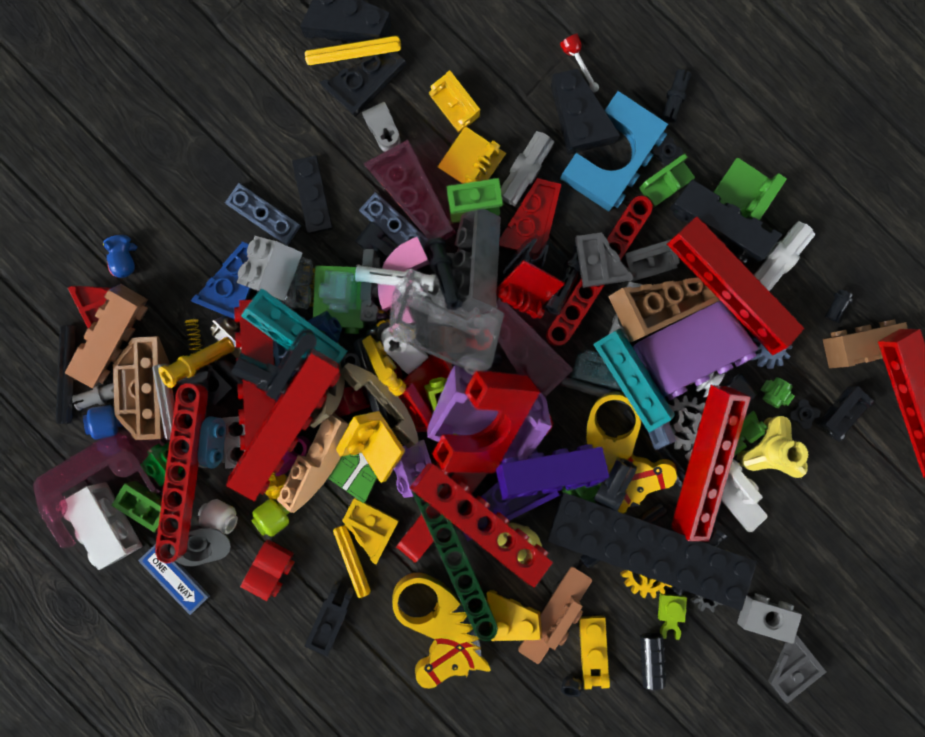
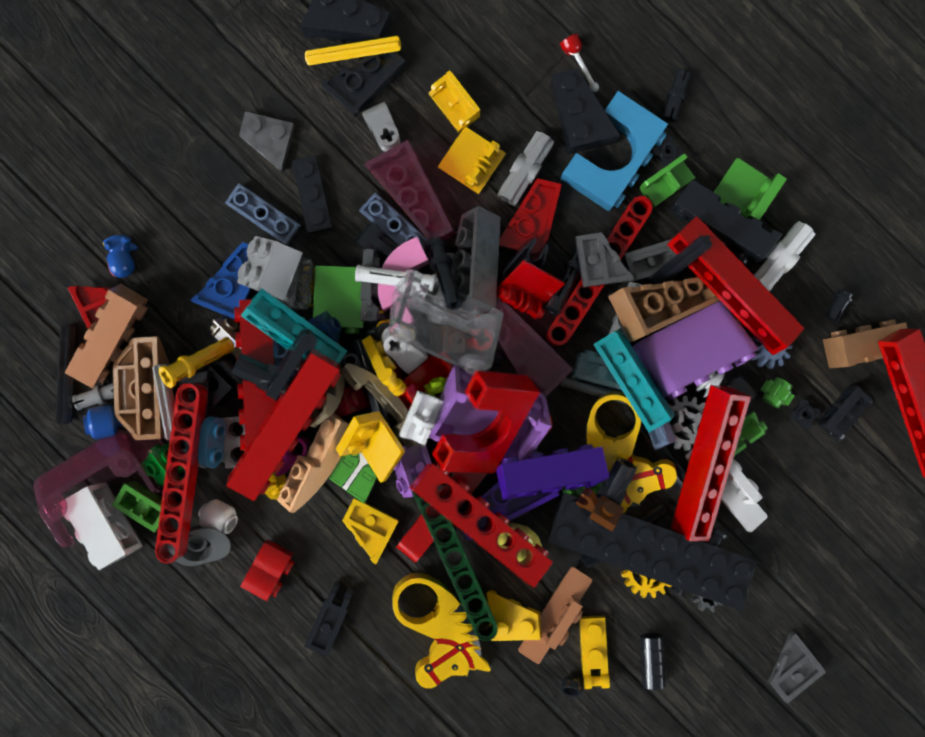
(175, 581): tile -> none
(190, 321): yellow piece -> none
(268, 137): none -> flat silver wing
(270, 518): lime head -> none
(339, 291): clear light blue brick -> none
(352, 561): yellow axle -> none
(421, 417): none -> white hips
(474, 196): bright green panel -> none
(603, 509): none -> reddish brown plate
(671, 610): lime plate -> none
(681, 260): none -> black axle
(777, 450): light yellow wheel -> none
(781, 627): light grey brick -> none

